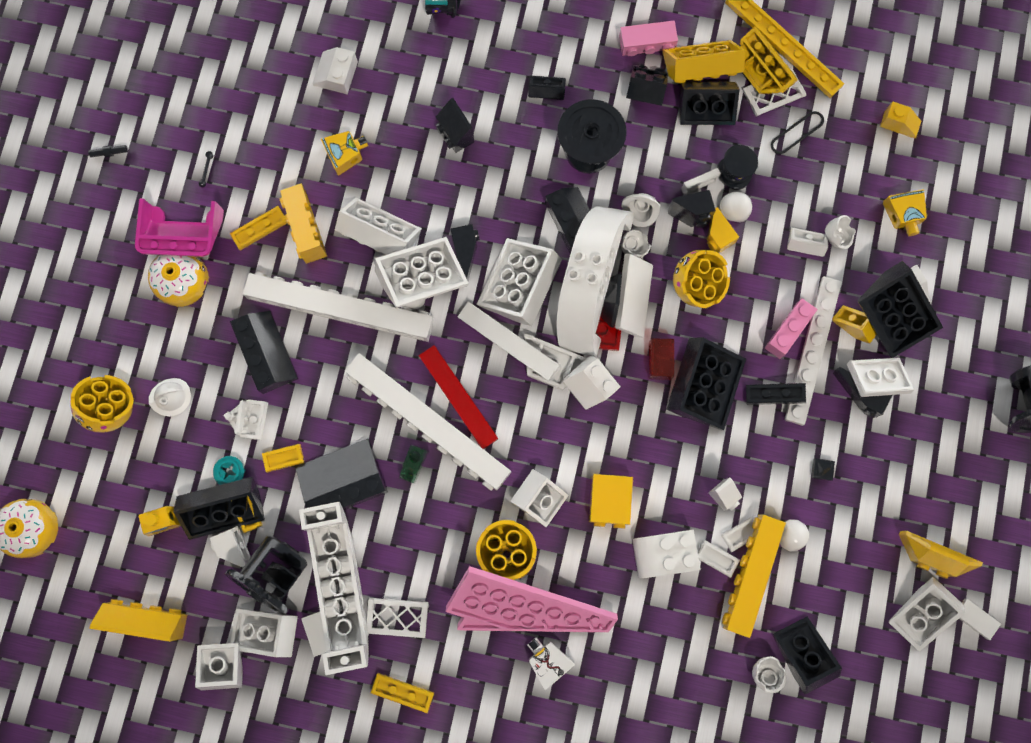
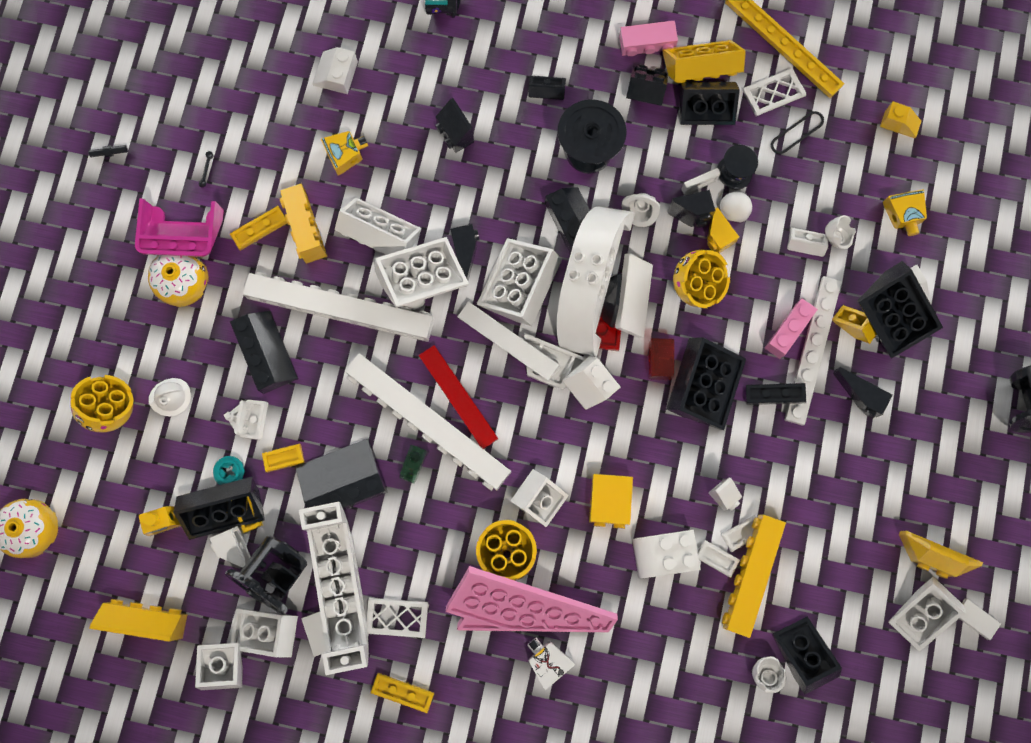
(635, 243): white hair -> none
(764, 65): yellow wedge -> none
(794, 535): white hair -> none
(823, 469): black tile -> none
(880, 377): white tile -> none

